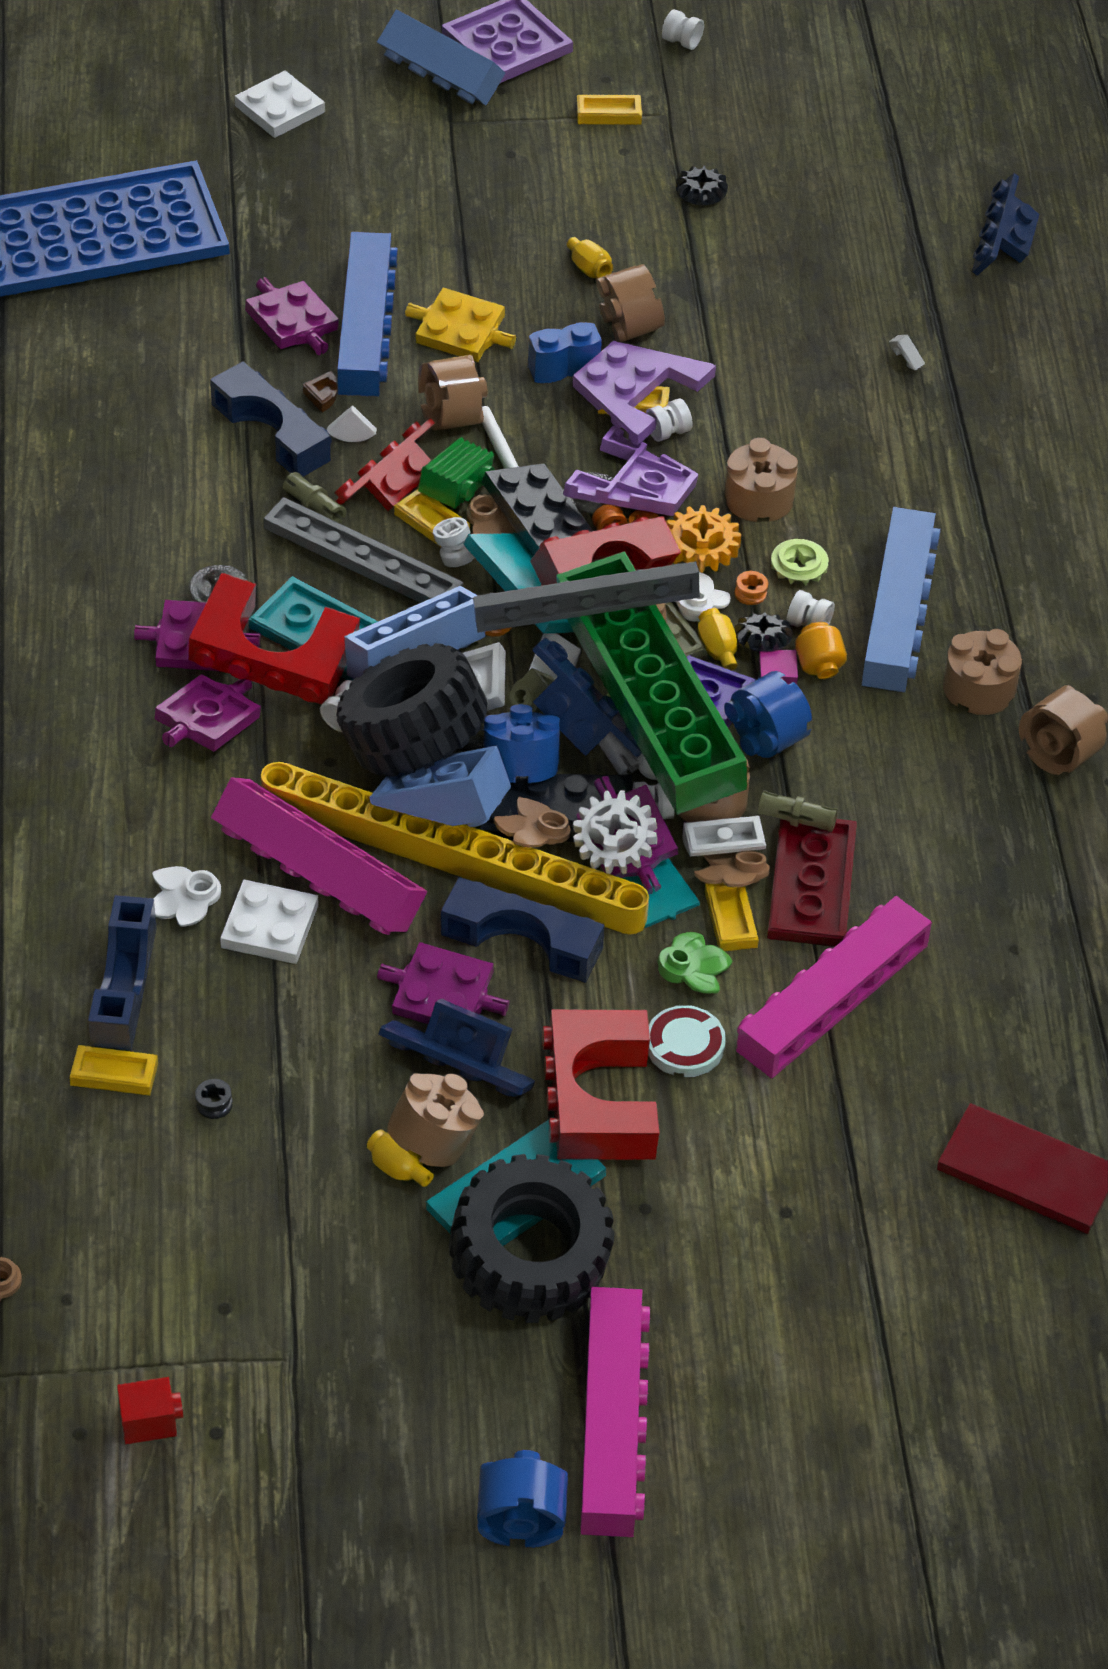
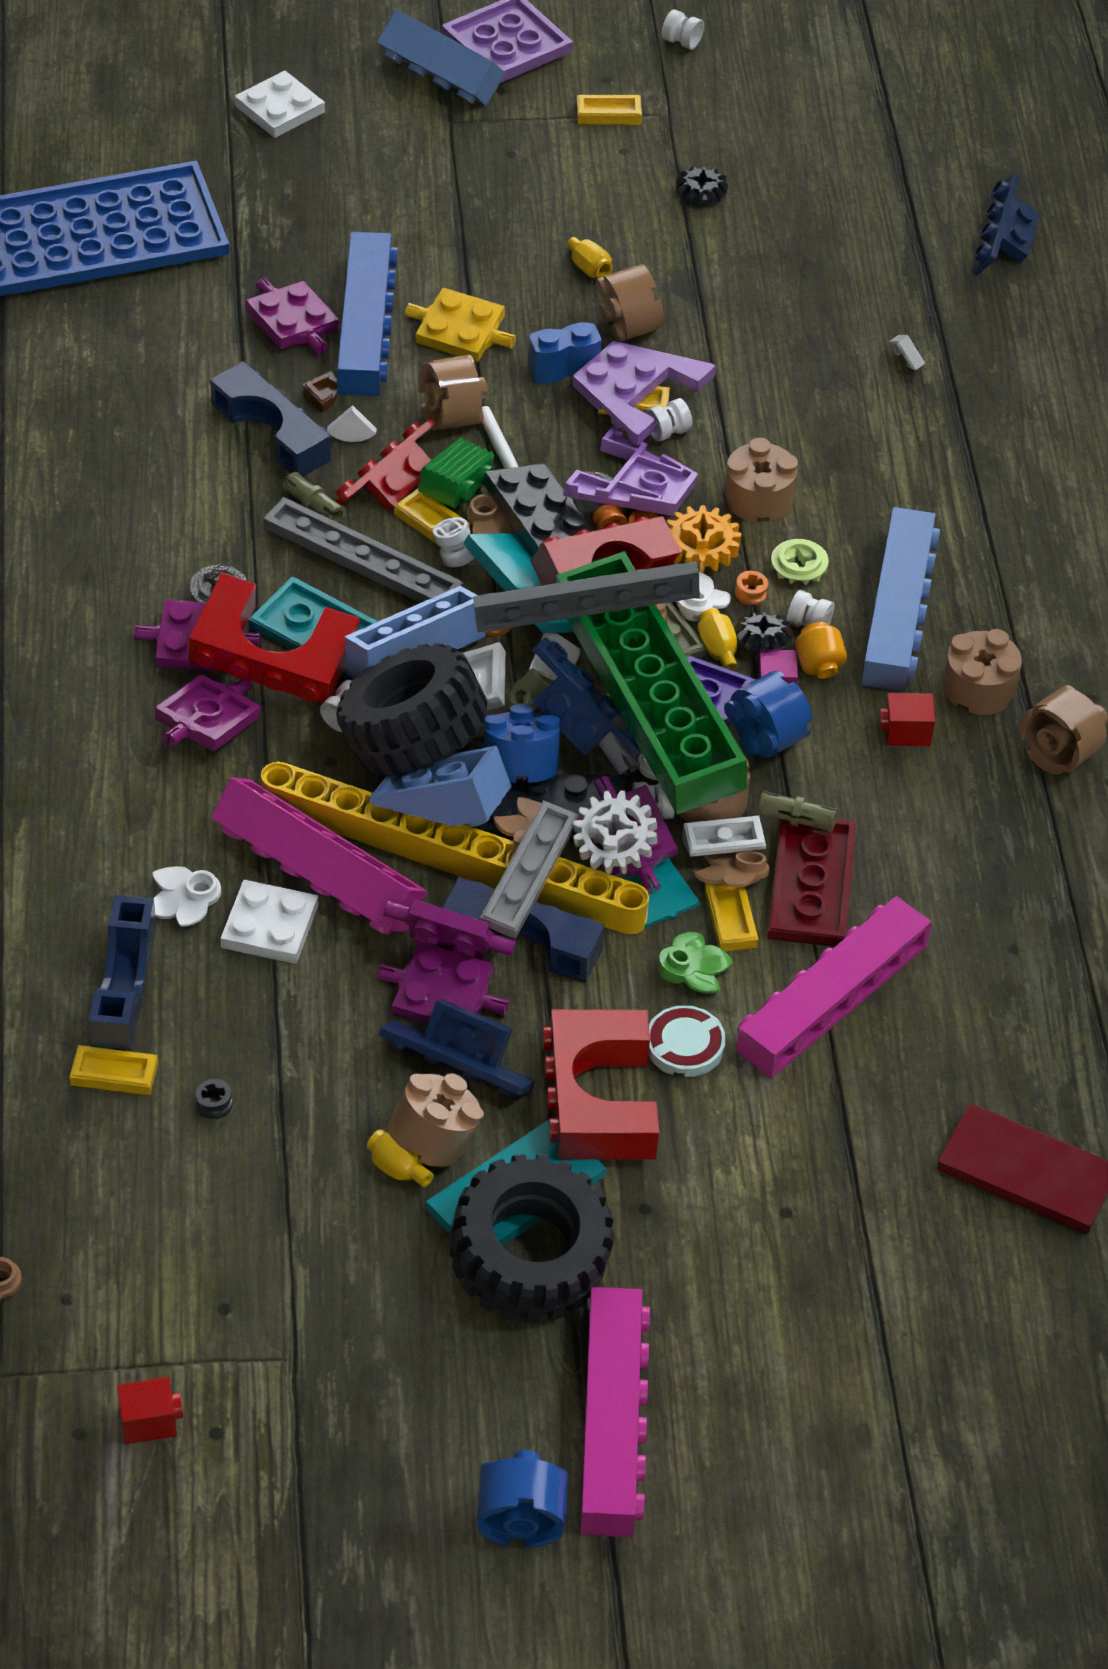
(448, 929): none -> magenta plate
(529, 869): none -> light grey tile
(908, 719): none -> red brick

